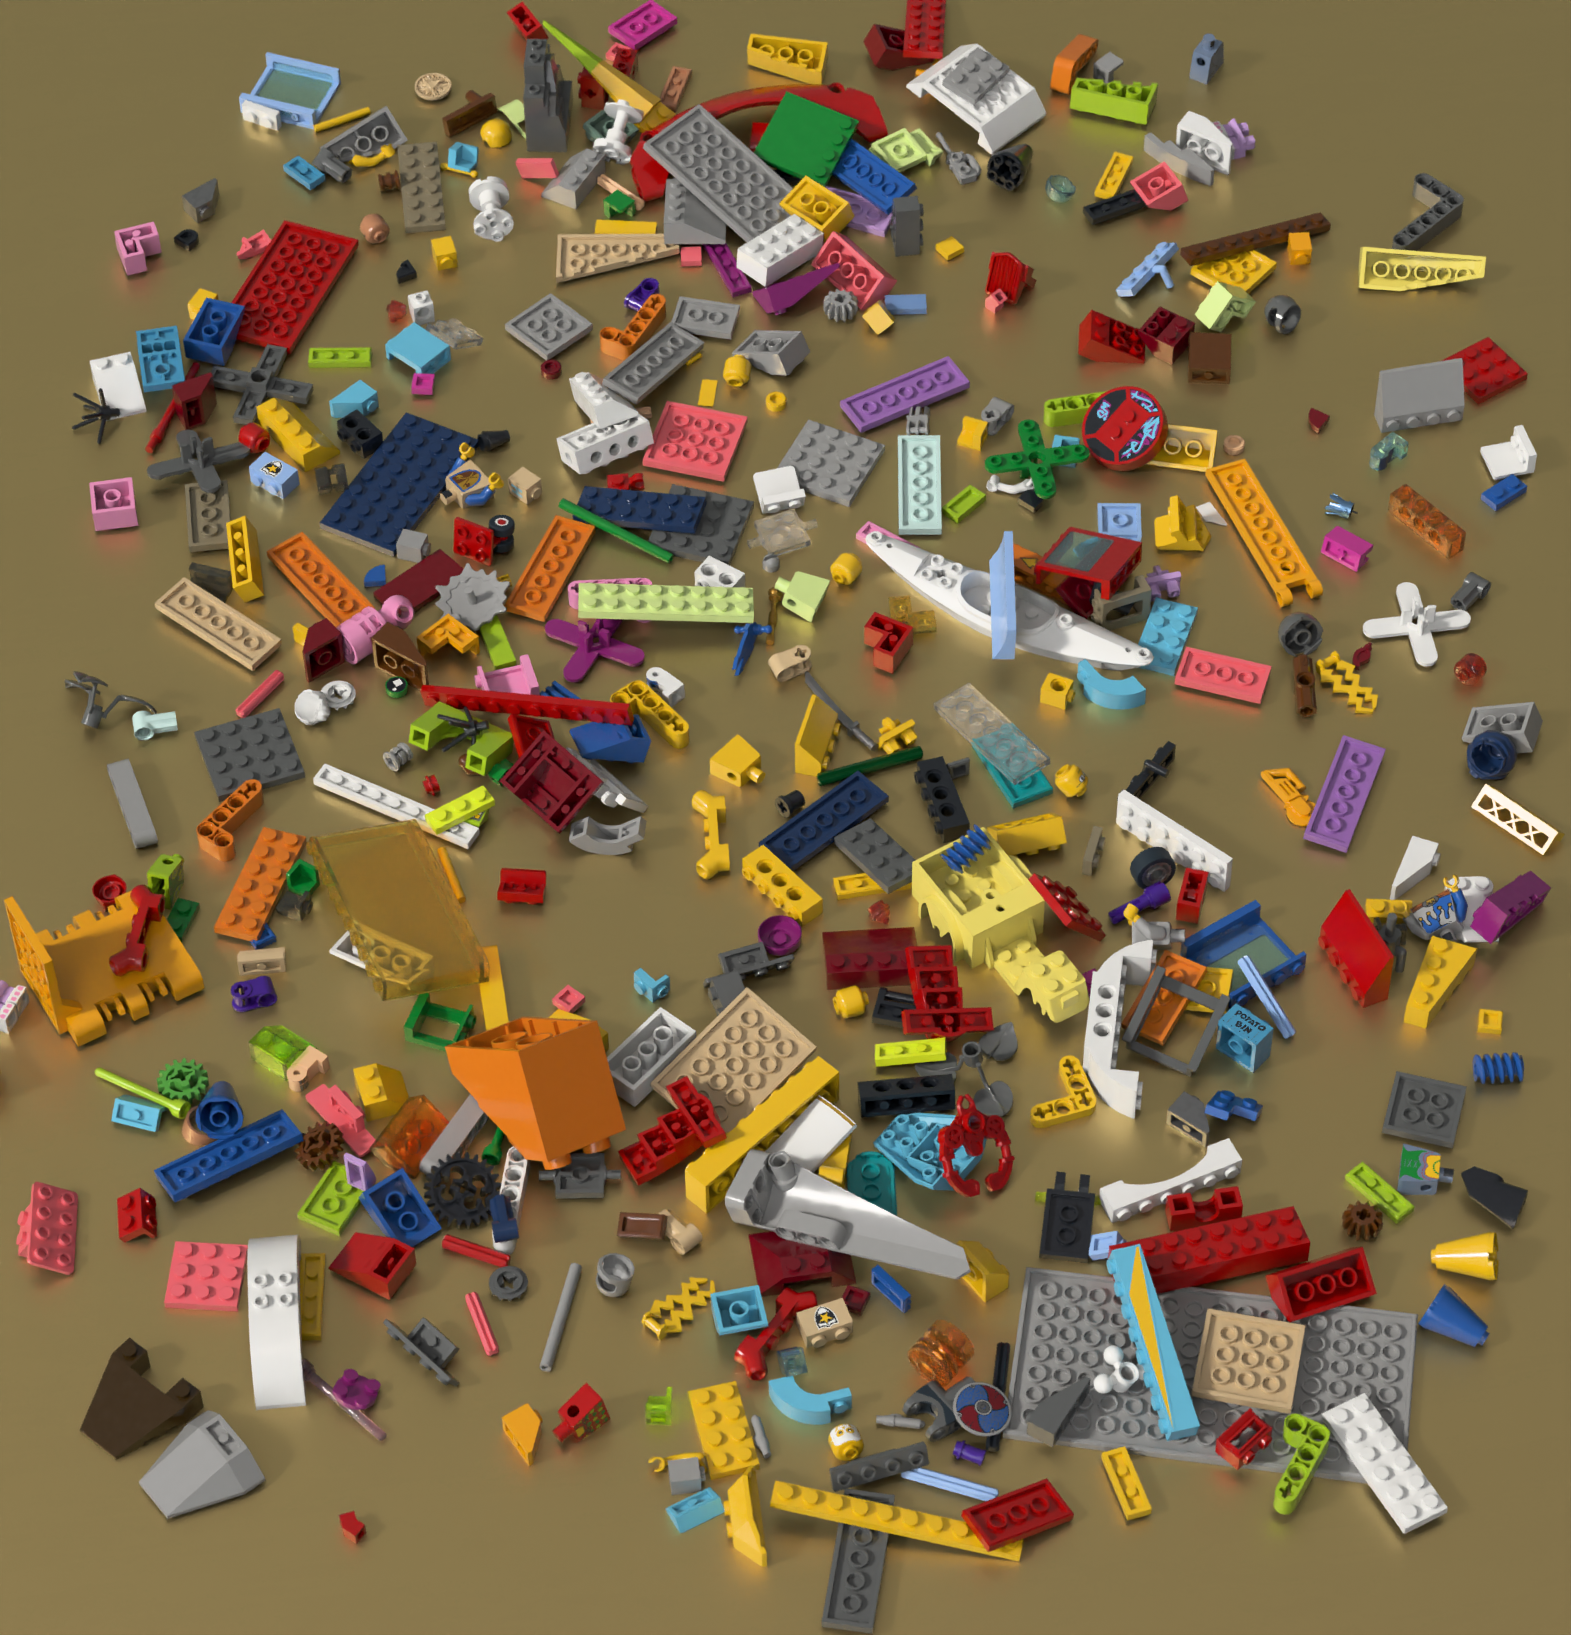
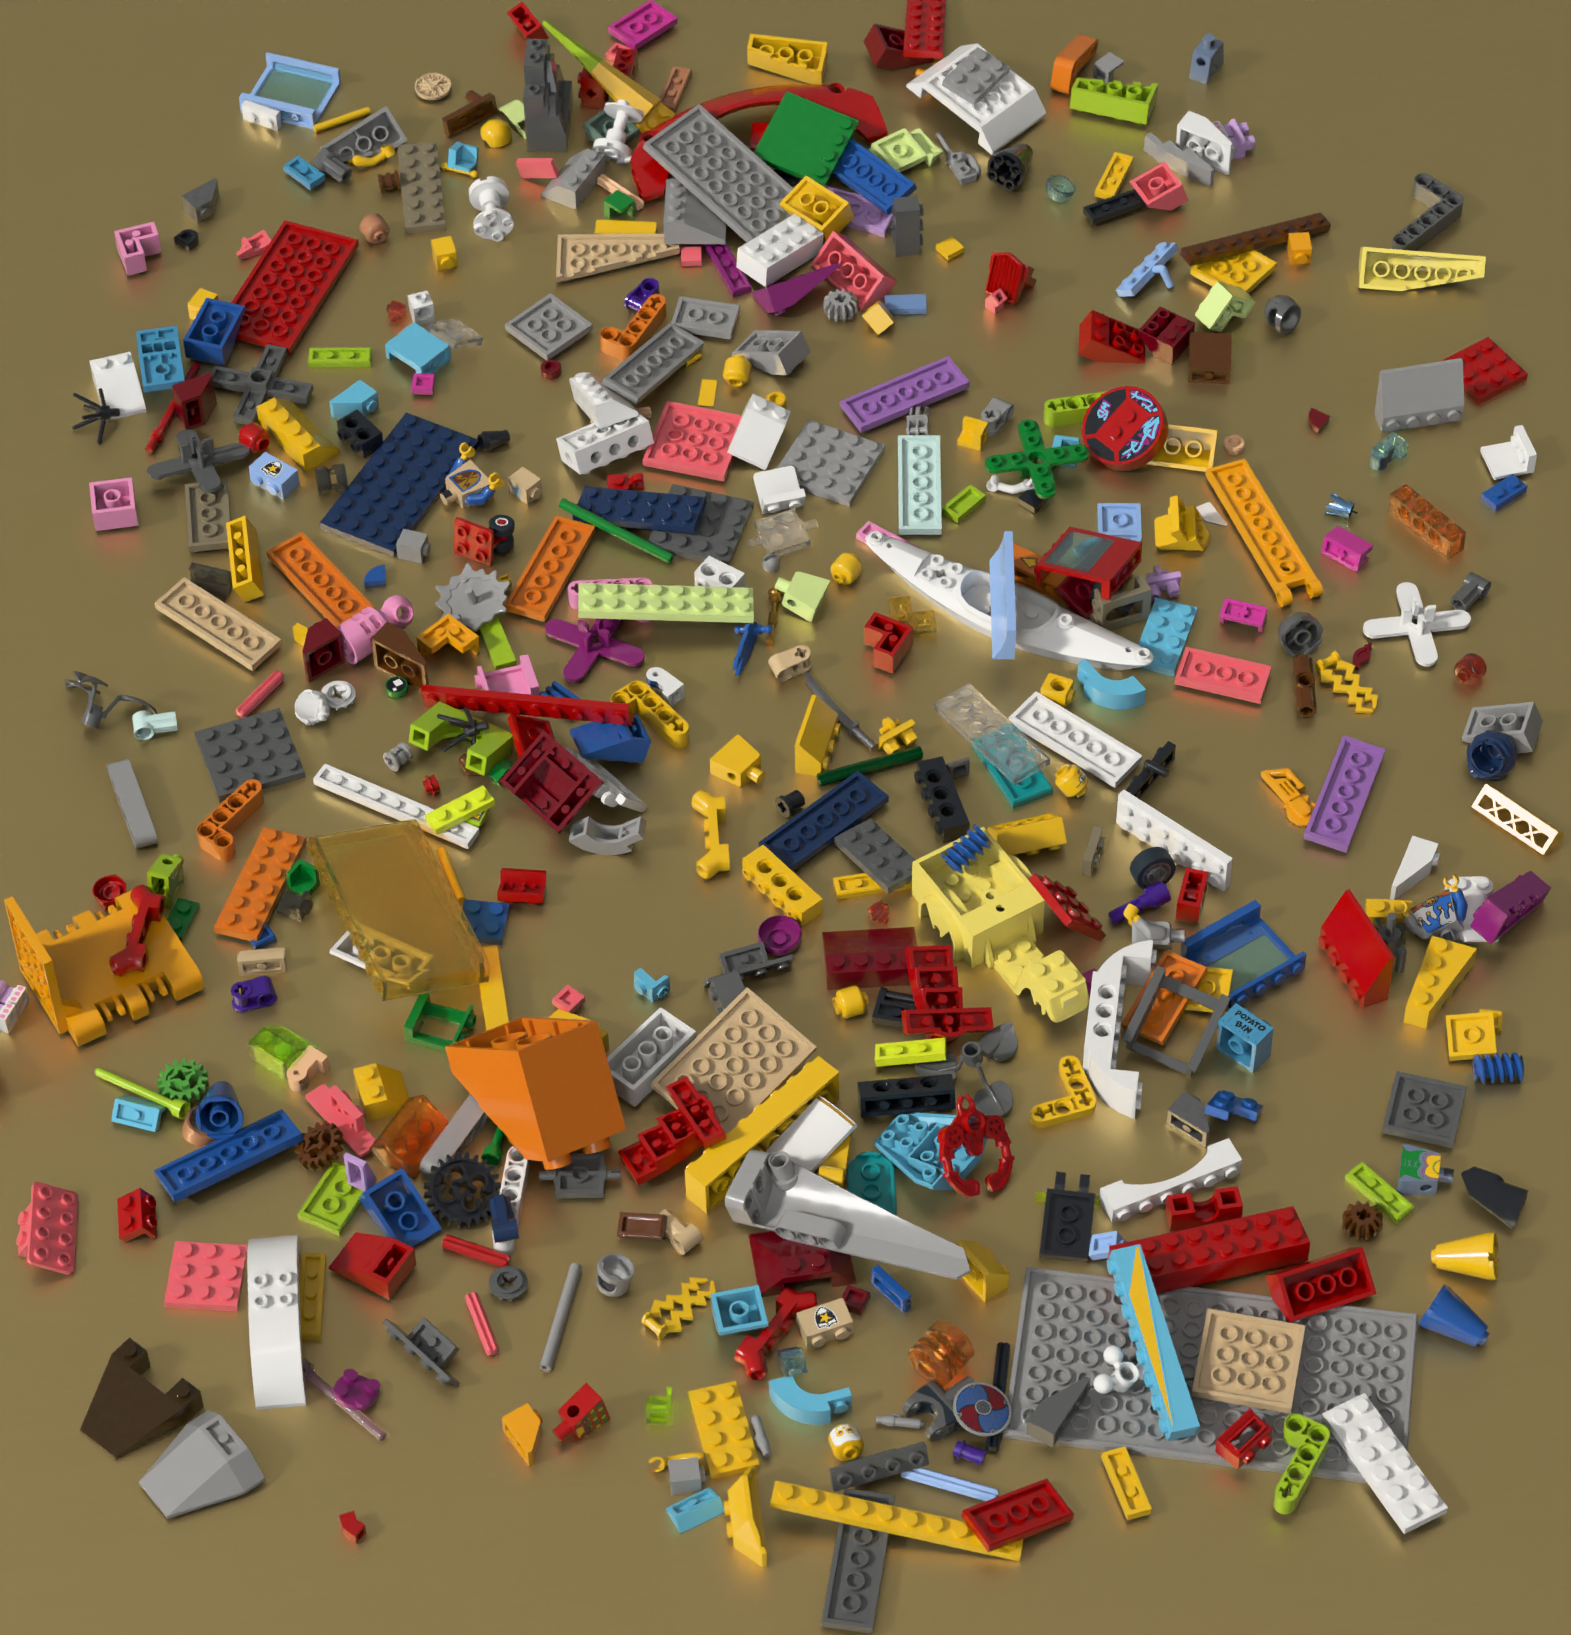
(405, 272): black tile -> none
(420, 581): dark red tile -> none
(487, 920): none -> blue plate
(758, 431): none -> white slope
(1075, 739): none -> white plate
(1243, 613): none -> dark pink hinge
(1266, 997): light blue axle -> none
(1470, 1035): none -> yellow plate

